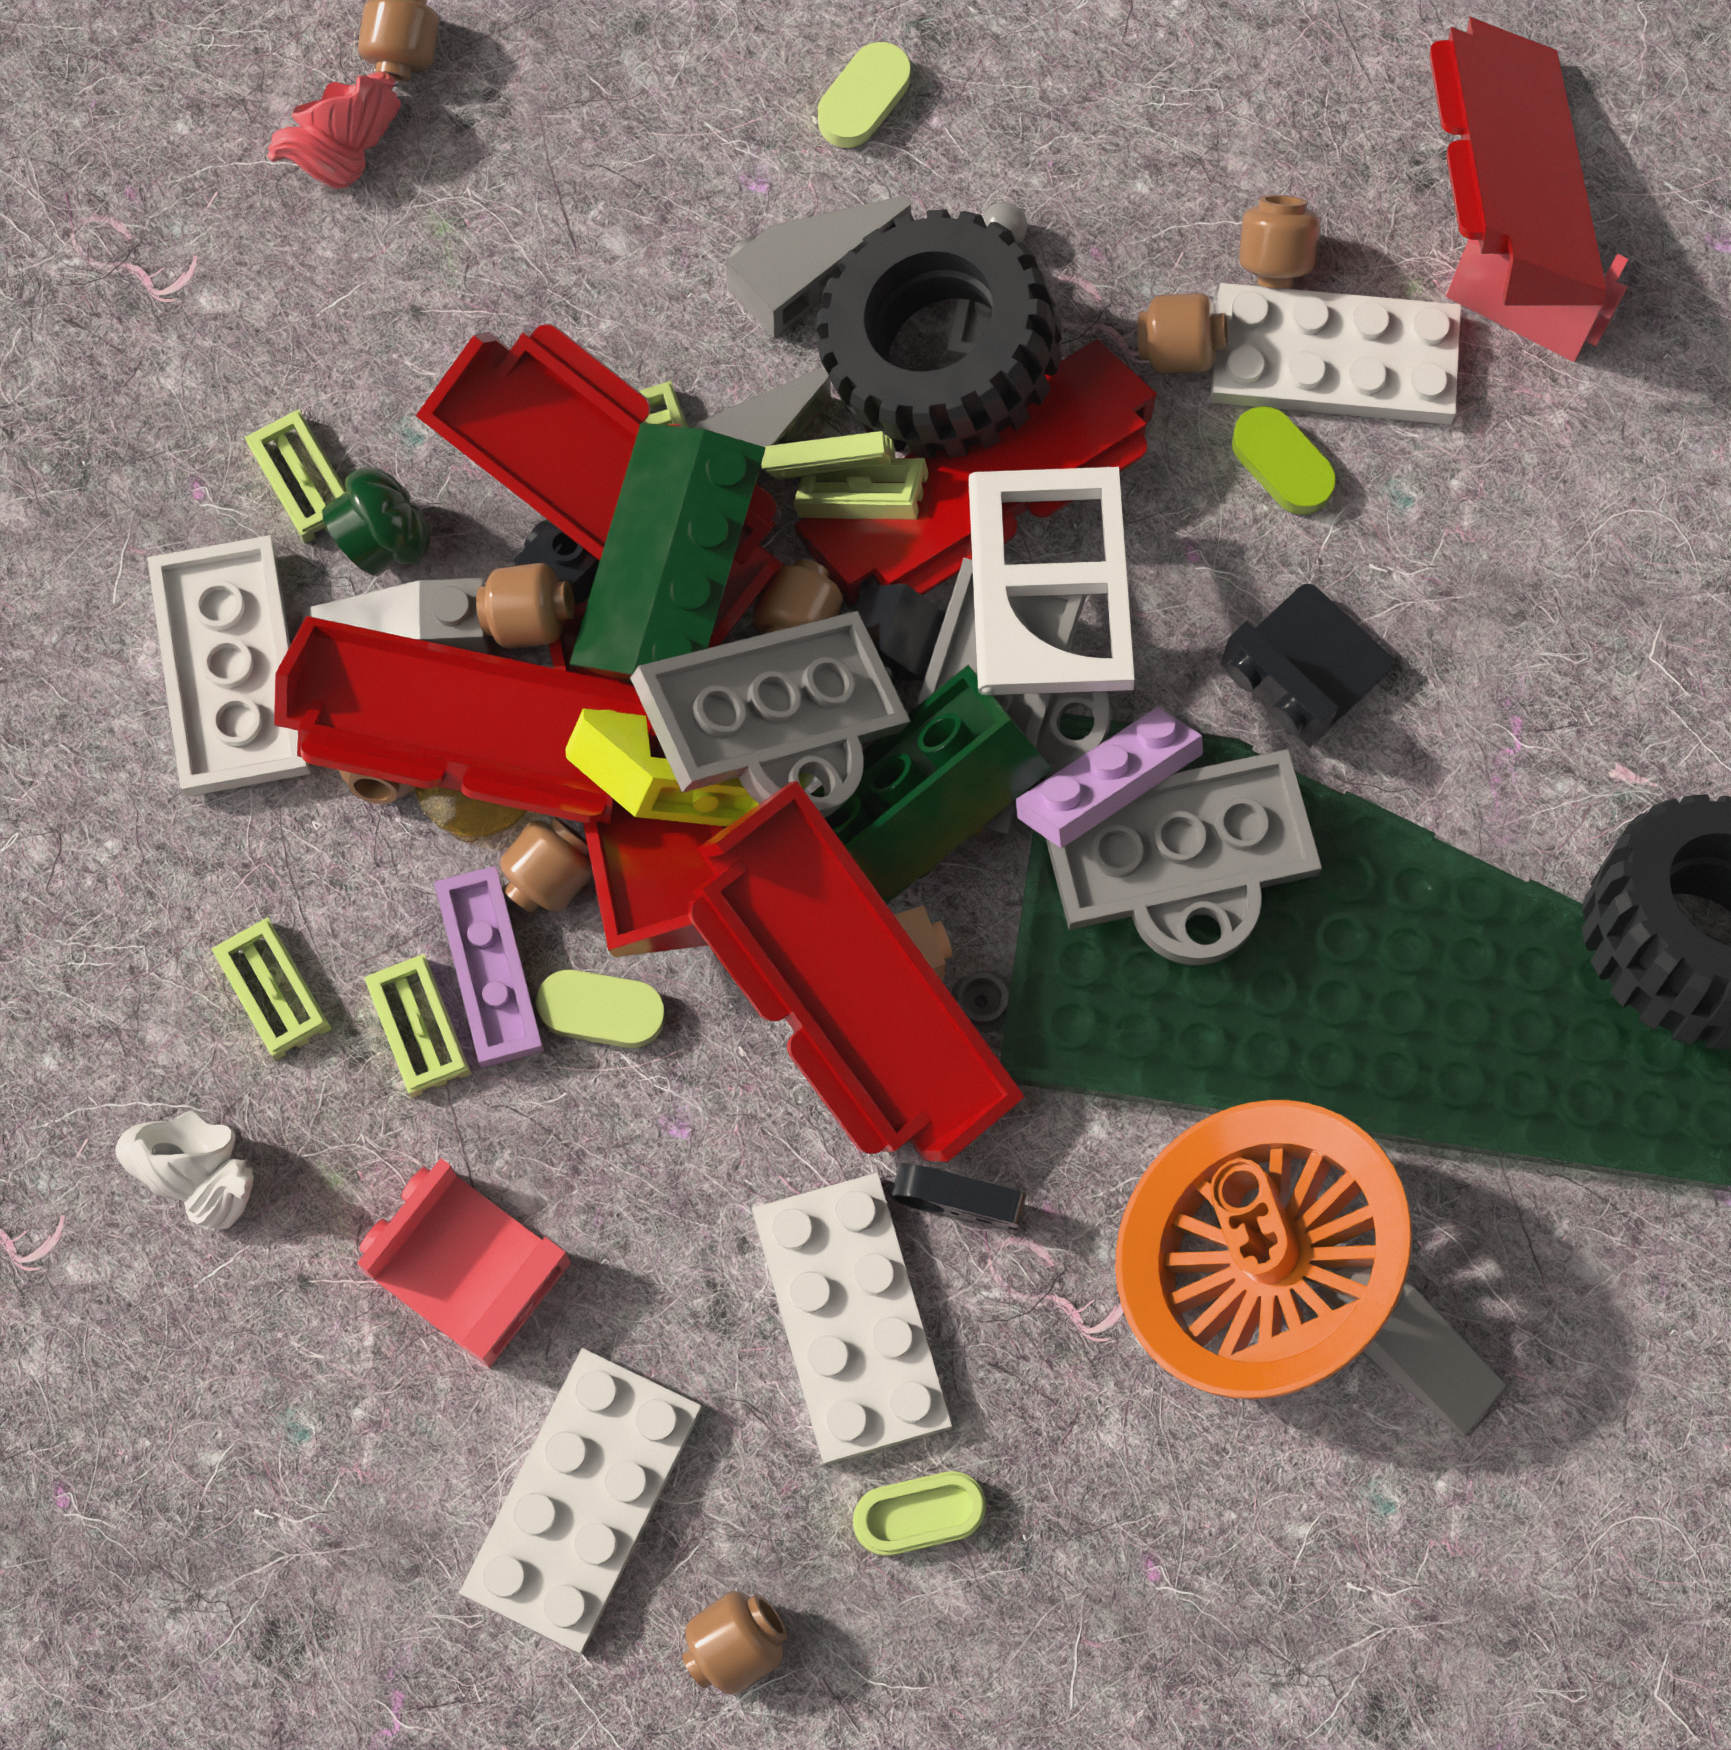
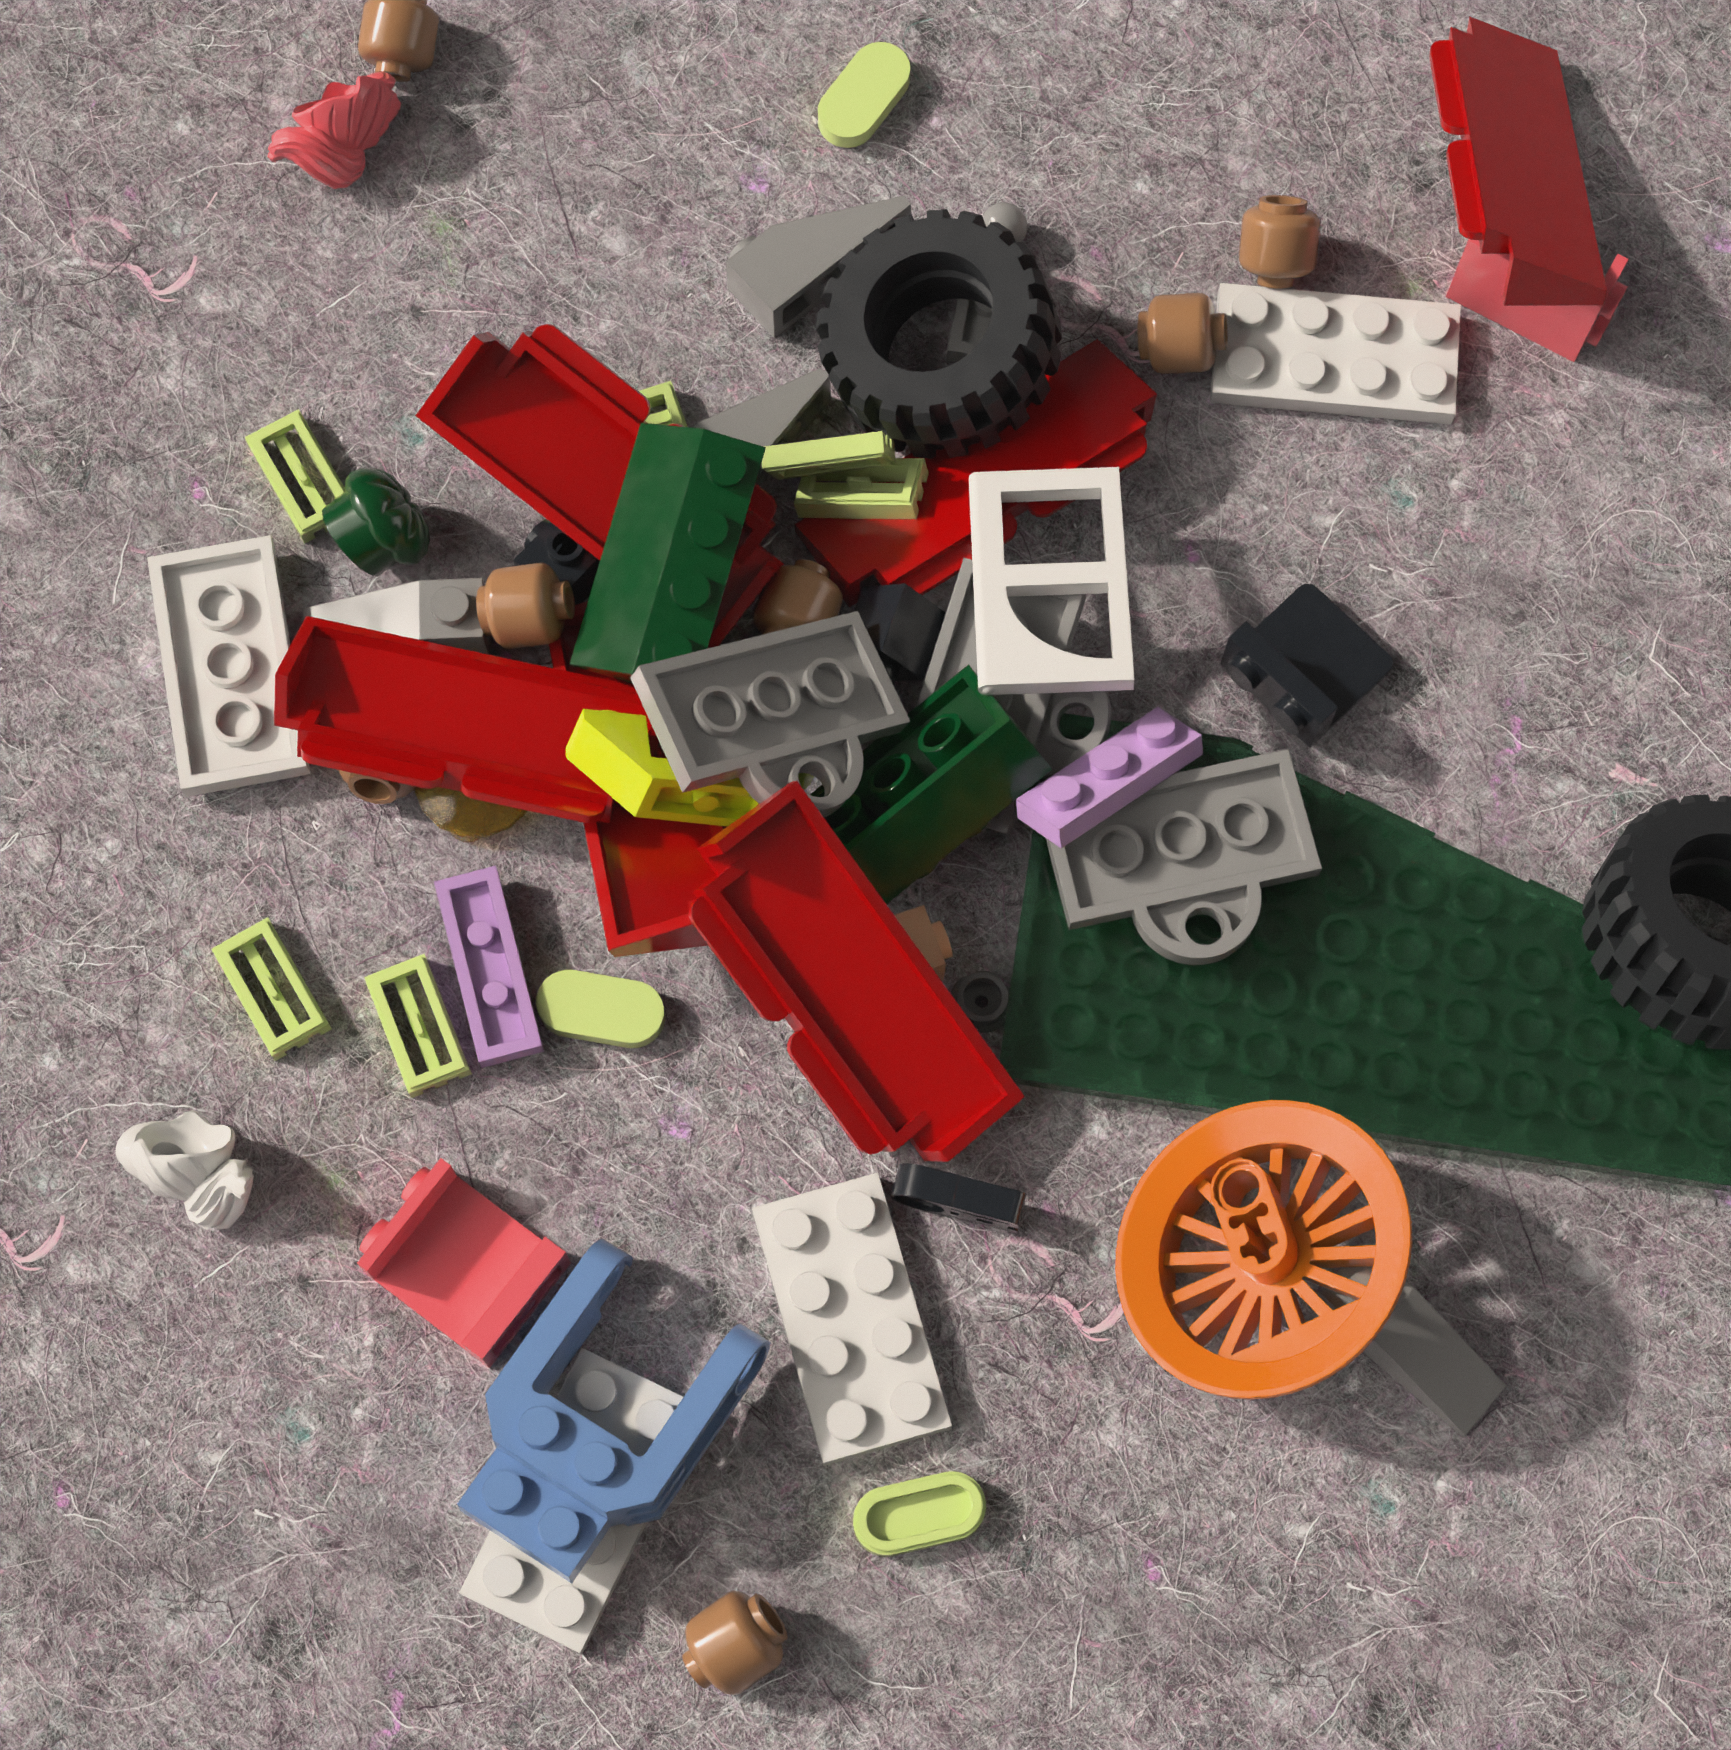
(546, 866): medium nougat head -> none
(562, 1477): none -> medium blue plate
(1283, 460): lime tile -> none

